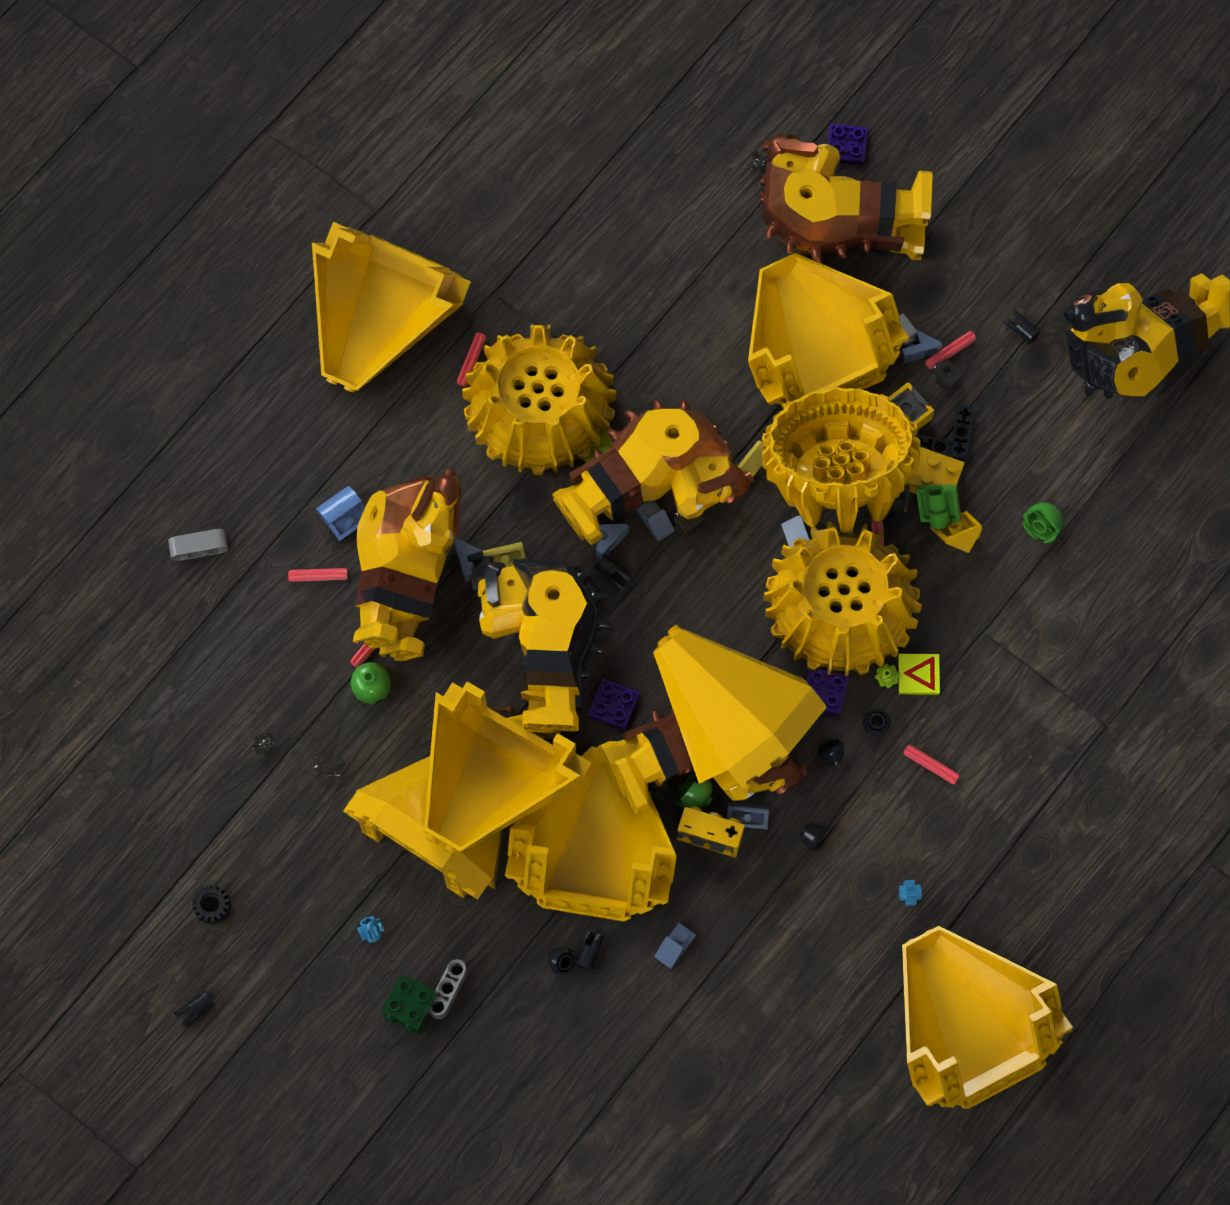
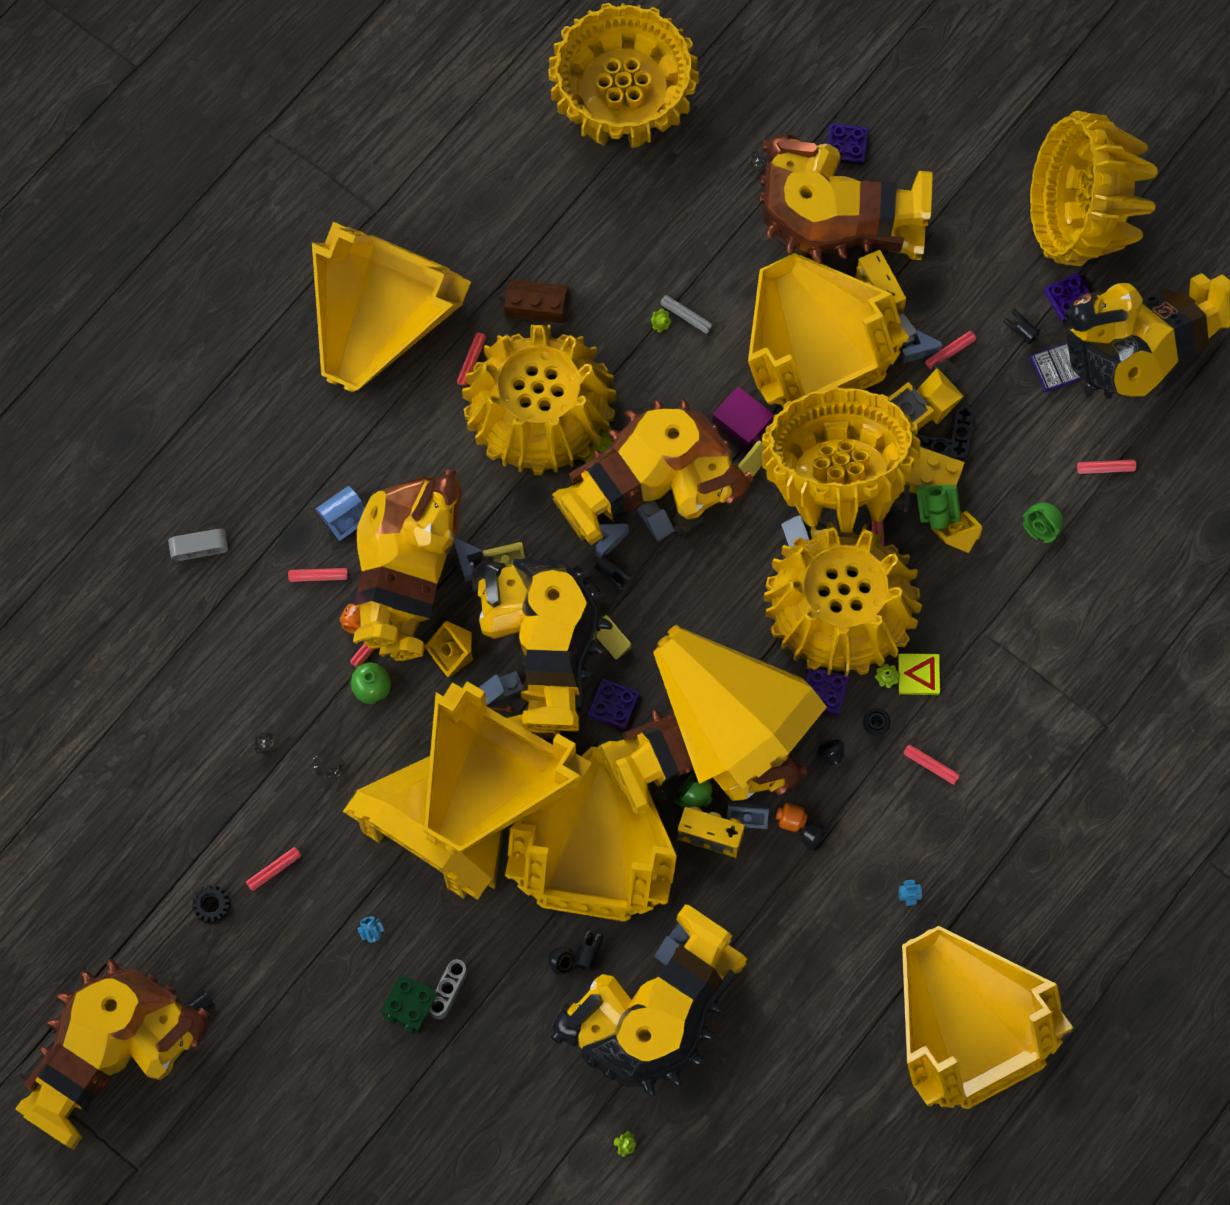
(98, 1035): none -> piece
(273, 869): none -> coral axle
(350, 618): none -> orange head
(450, 648): none -> yellow slope
(501, 688): none -> sand blue slope
(535, 301): none -> reddish brown slope
(614, 640): none -> light yellow slope
(621, 40): none -> yellow wheel
(626, 1144): none -> lime plant
(660, 320): none -> lime plant
(665, 1019): none -> piece
(686, 314): none -> light grey axle
(743, 418): none -> magenta brick
(791, 817): none -> orange head
(876, 272): none -> yellow piece
(939, 394): none -> yellow slope
(1054, 368): none -> tile
(1064, 293): none -> dark purple tile
(1087, 189): none -> yellow wheel
(1106, 466): none -> coral axle

